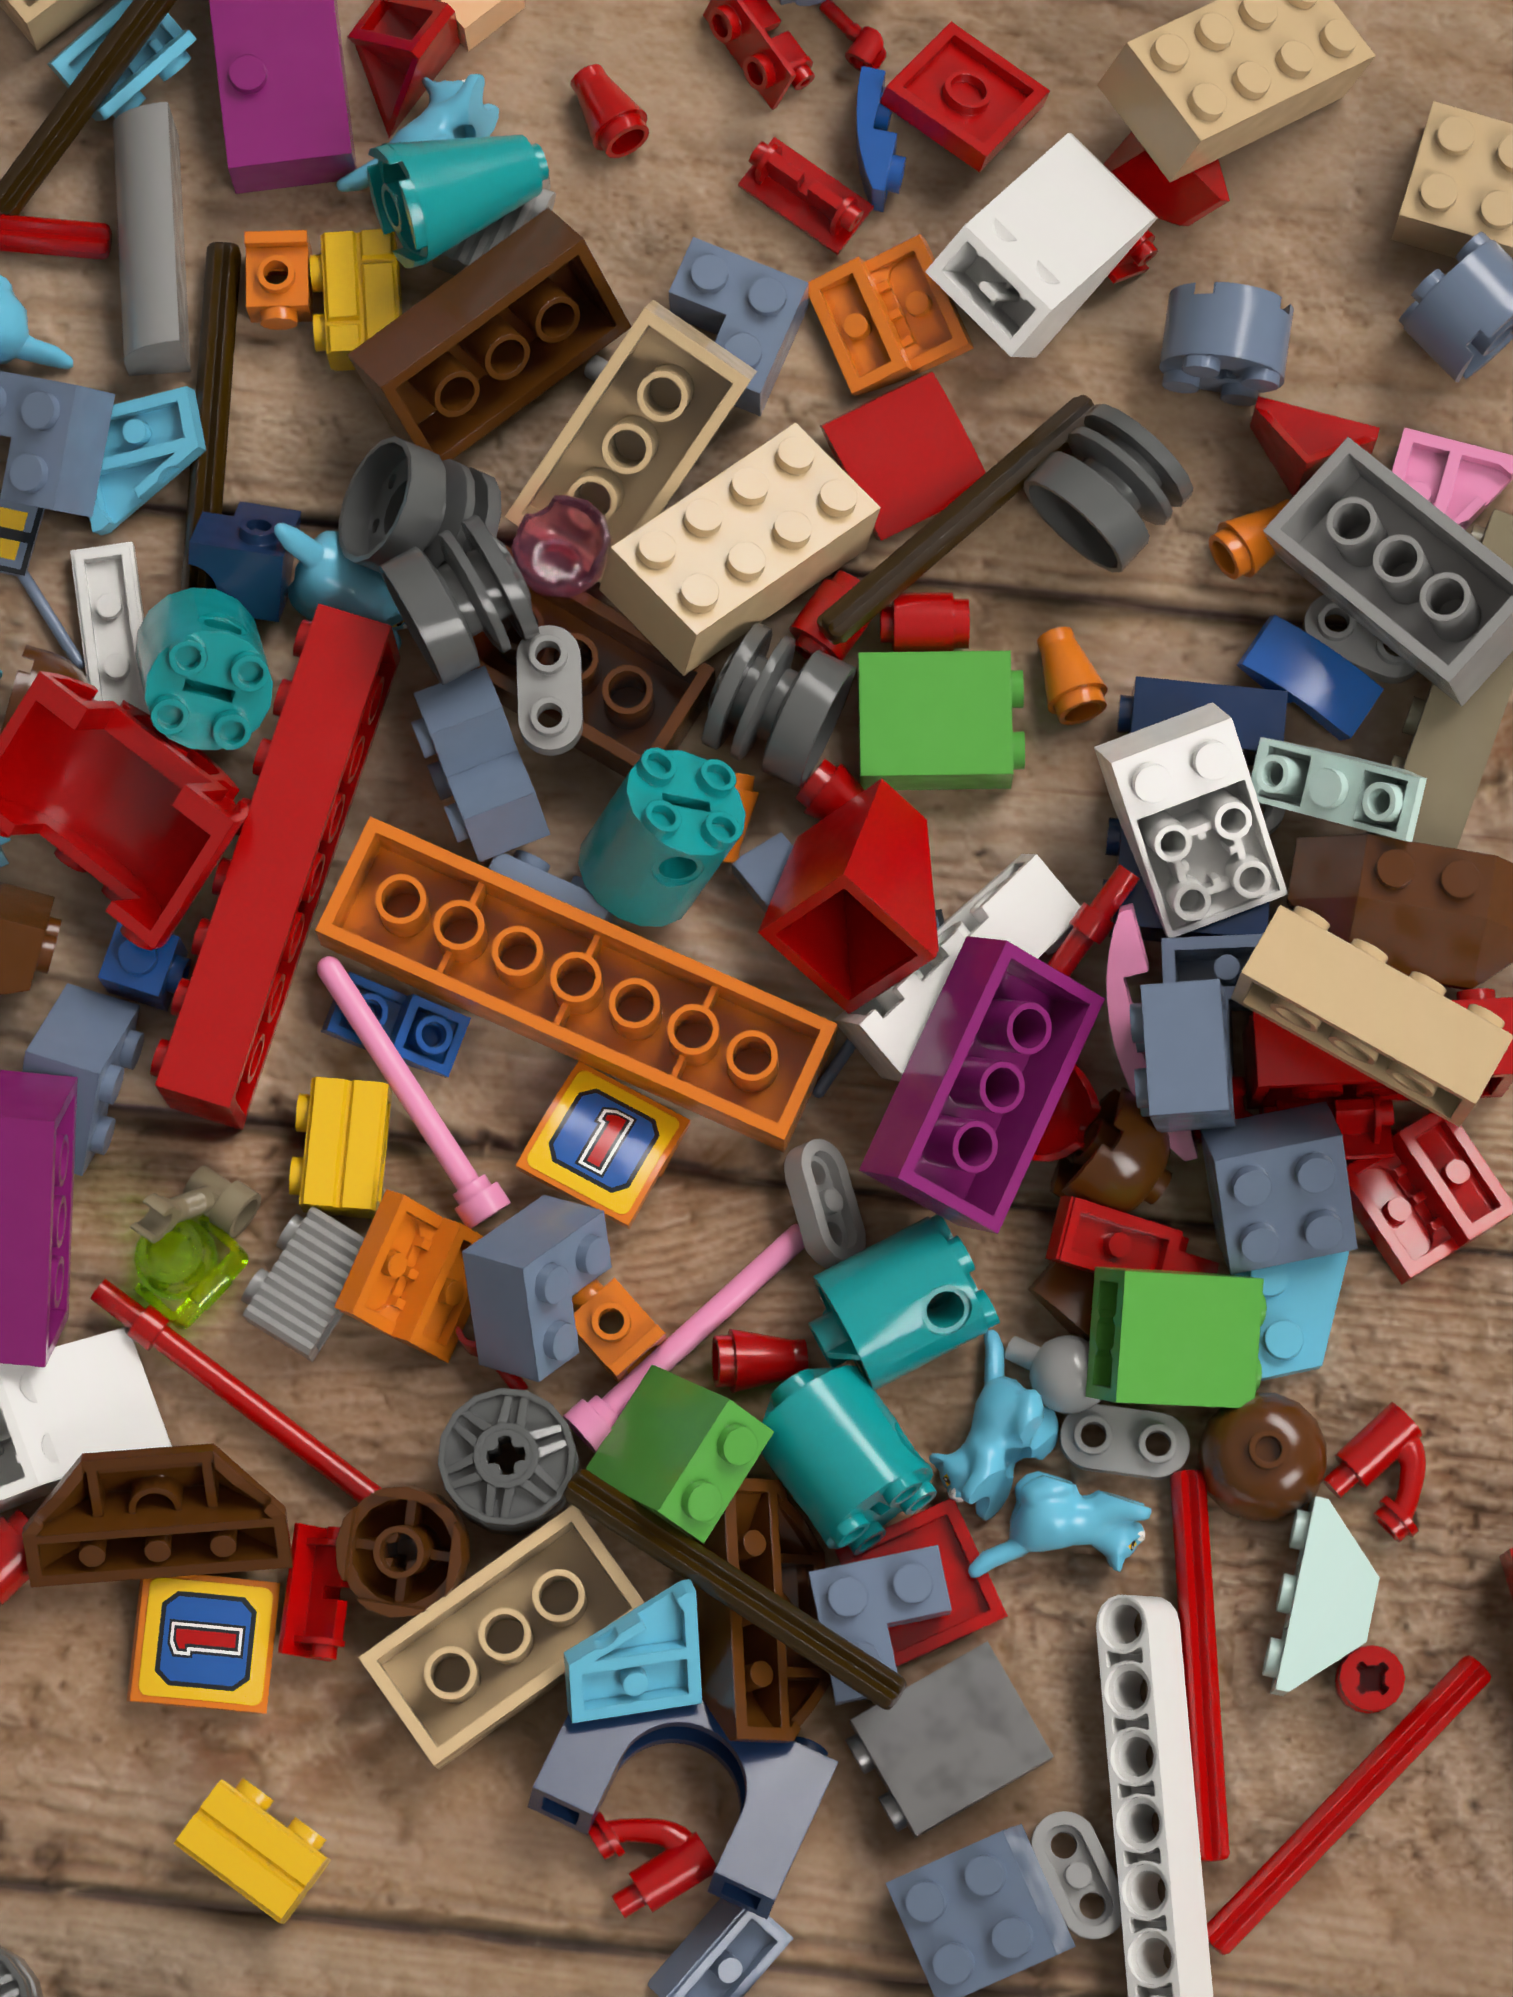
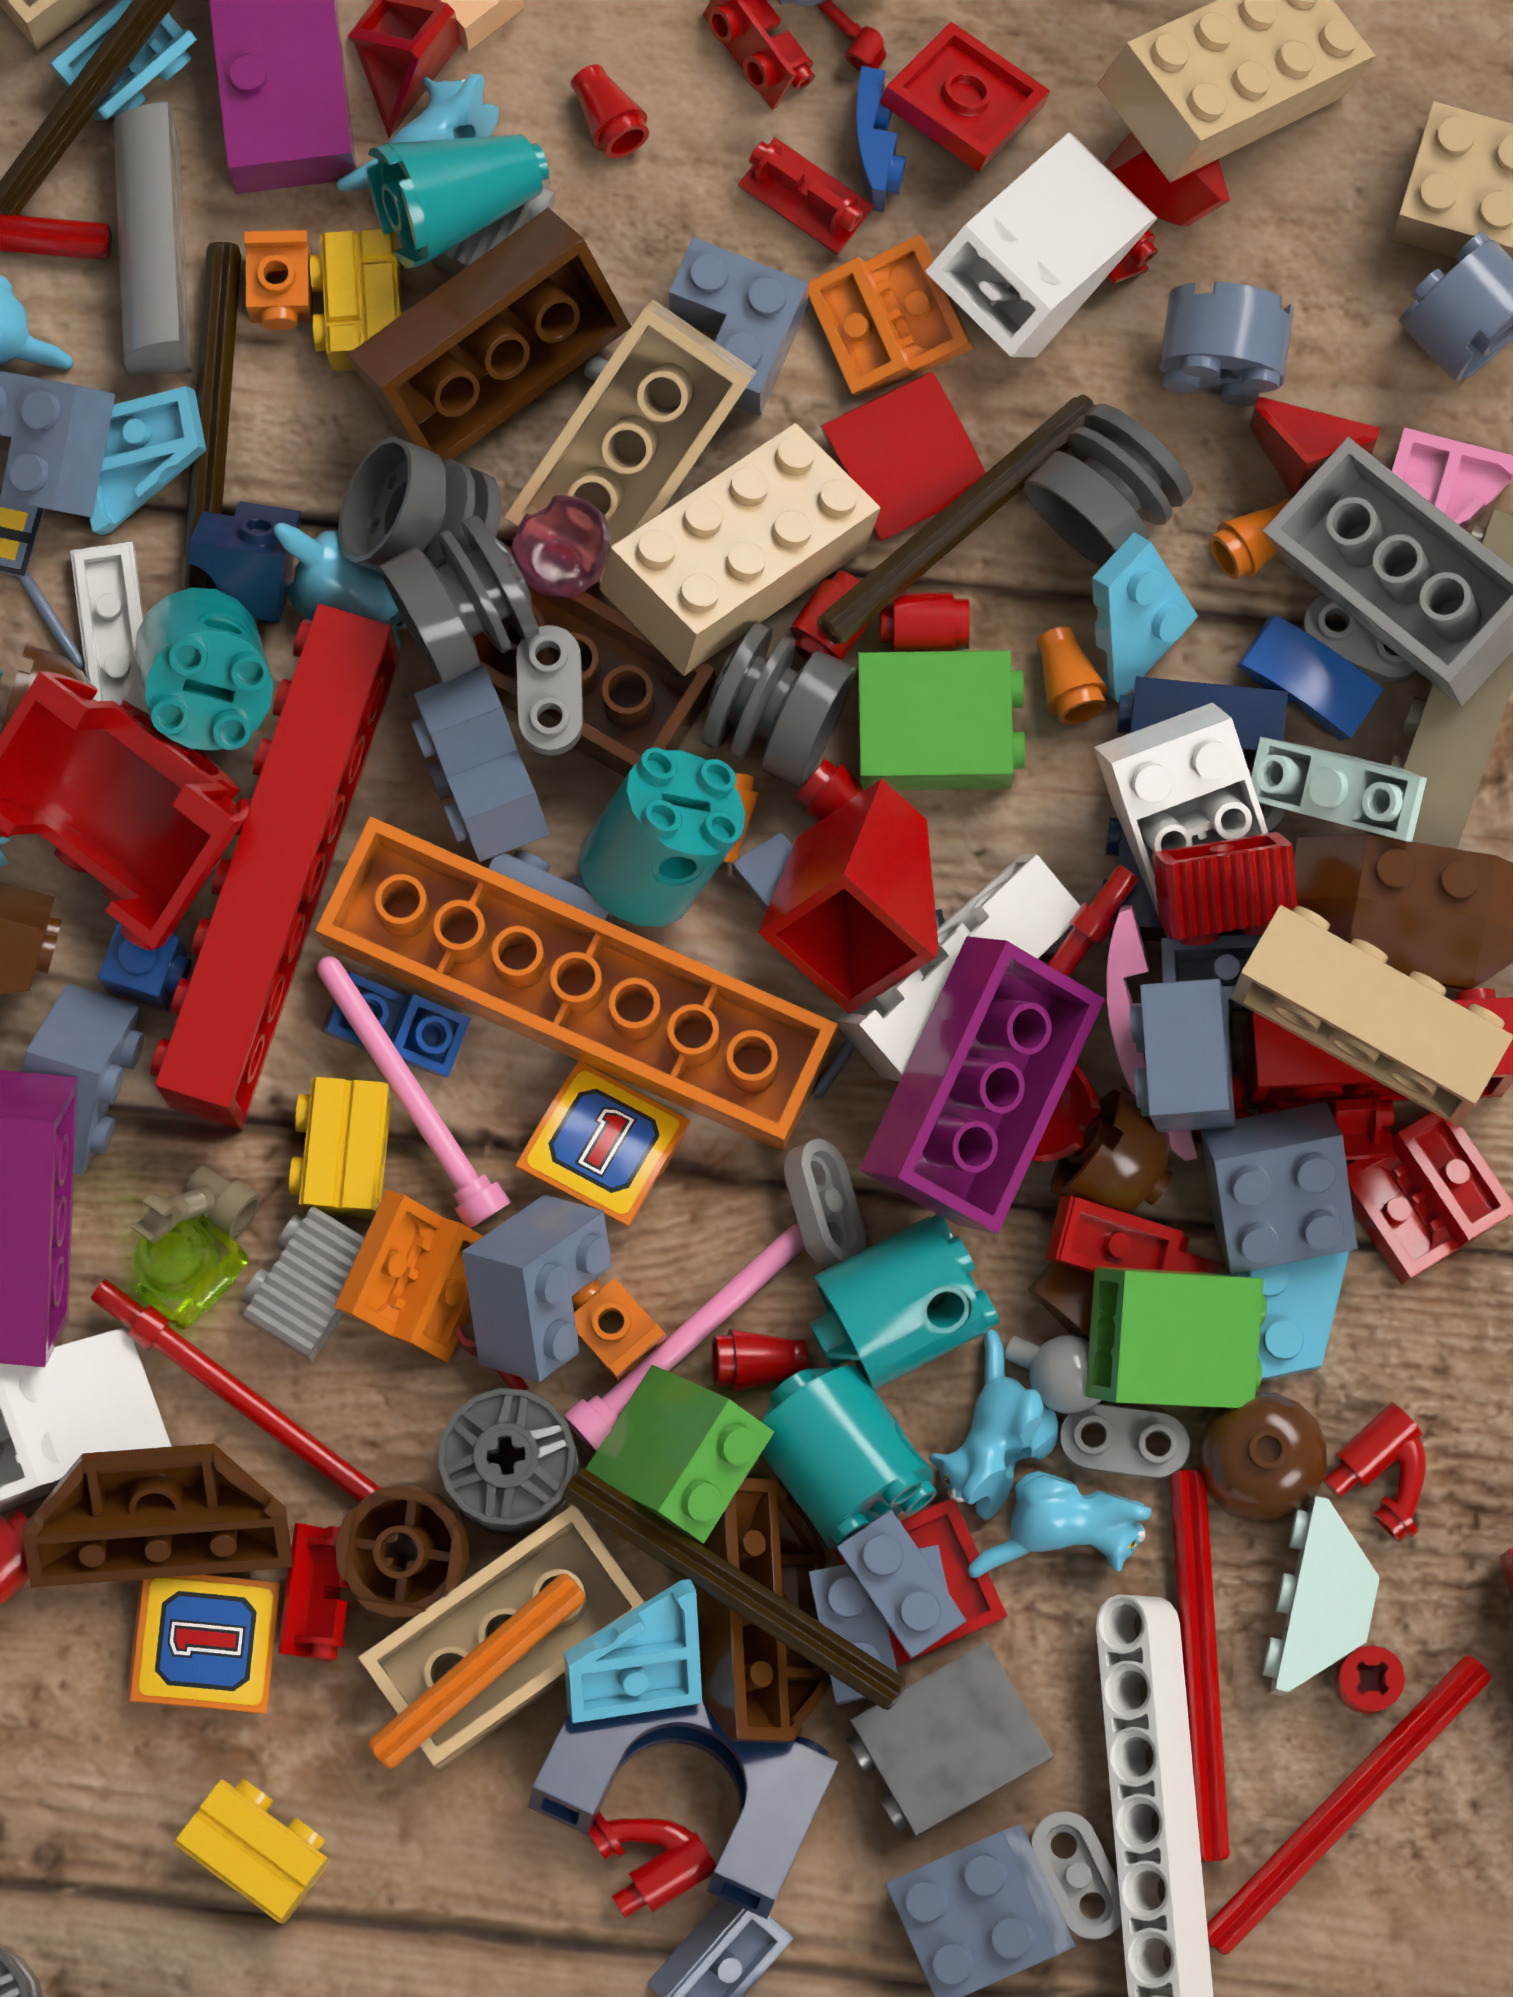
(476, 1671): none -> orange axle
(901, 1584): none -> sand blue plate
(1137, 613): none -> medium azure wing
(1223, 886): none -> red brick

